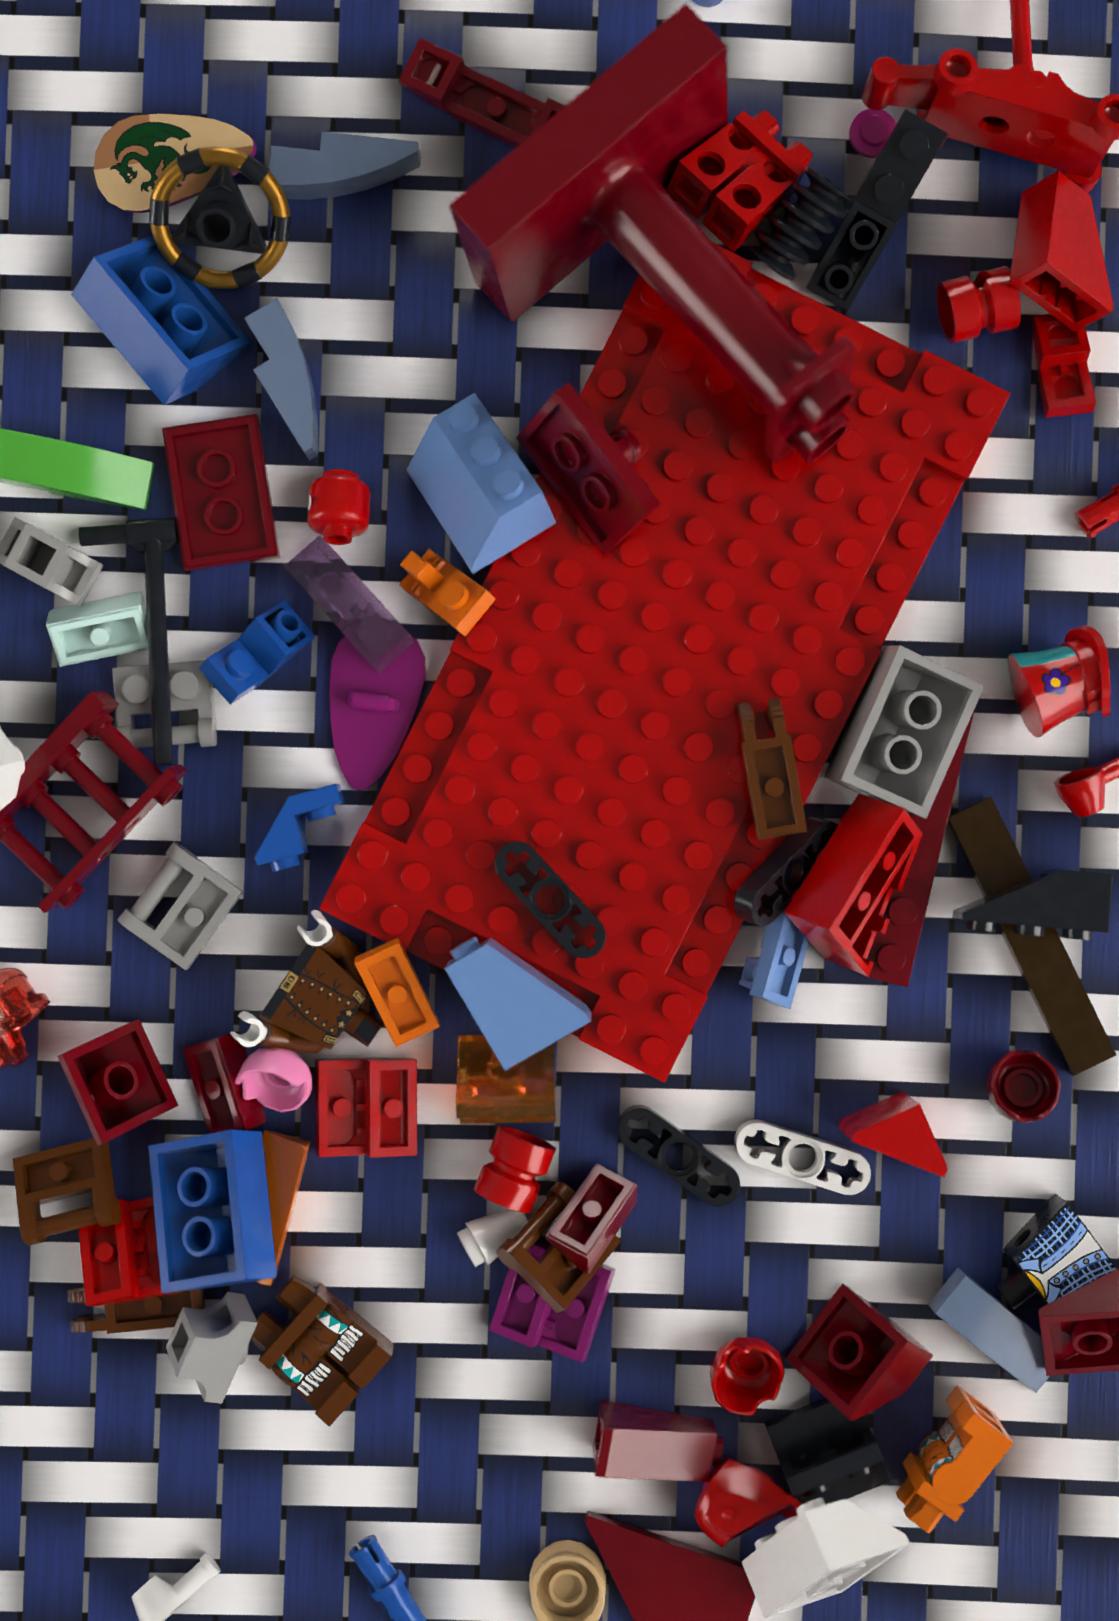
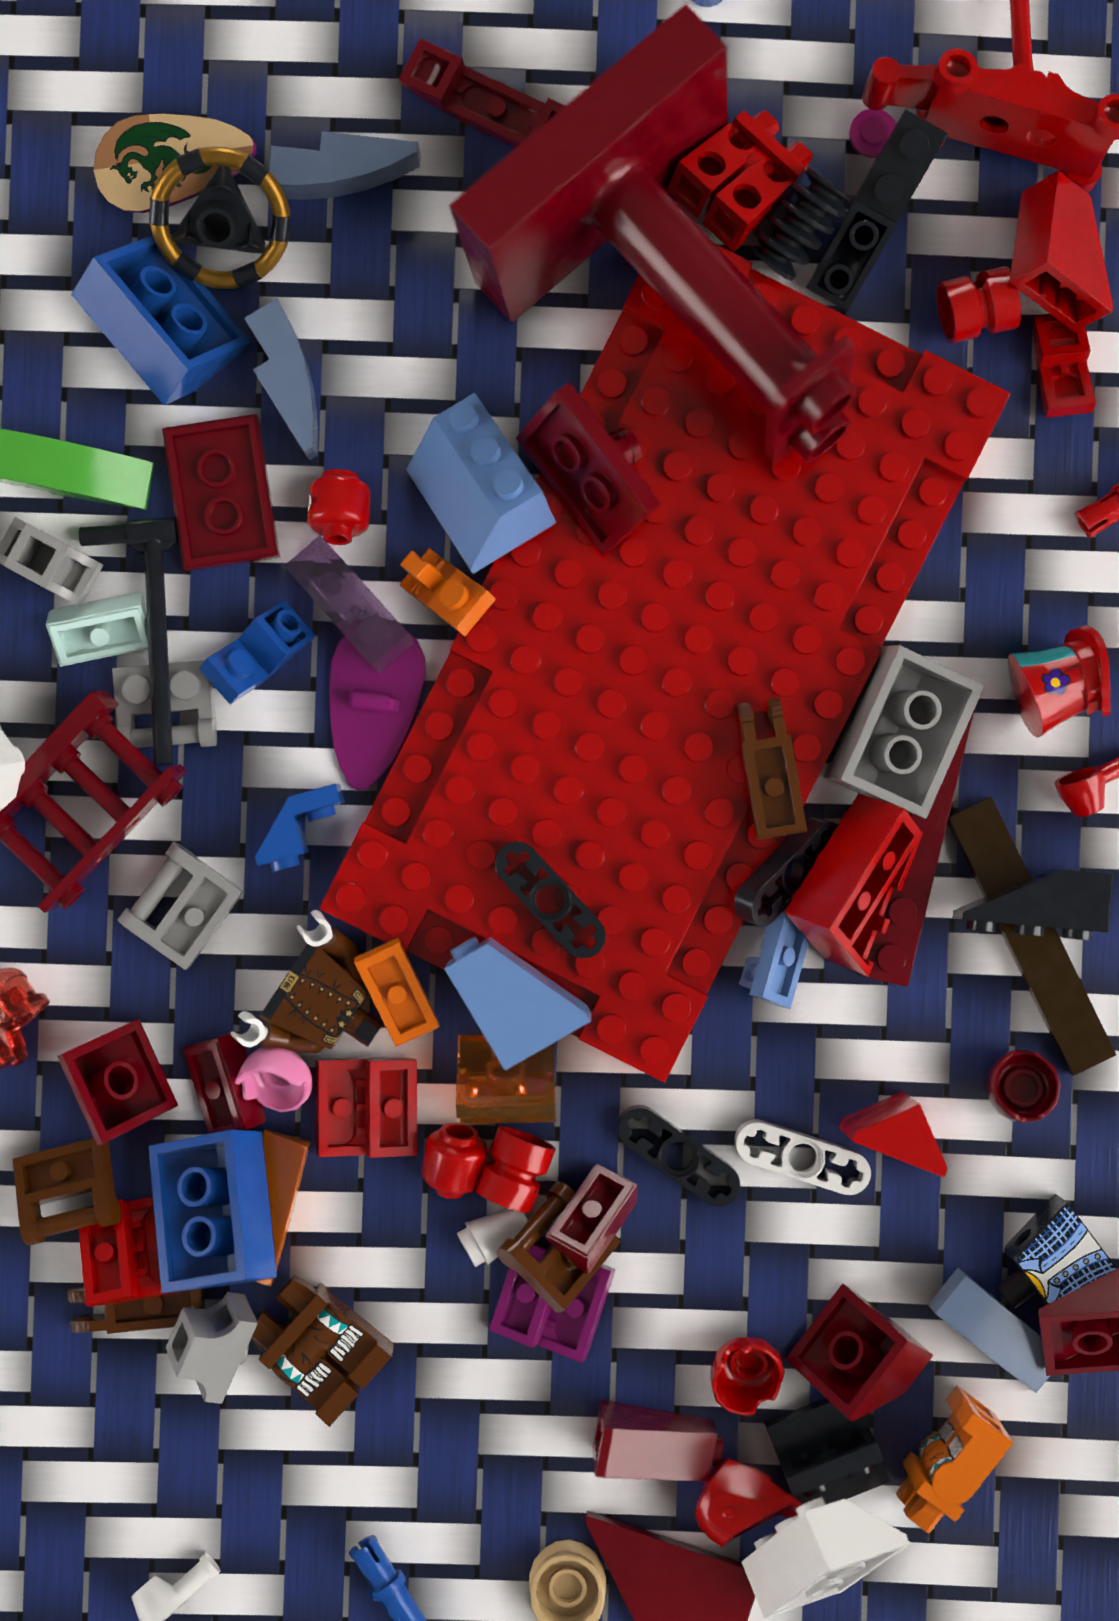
(453, 1160): none -> red head

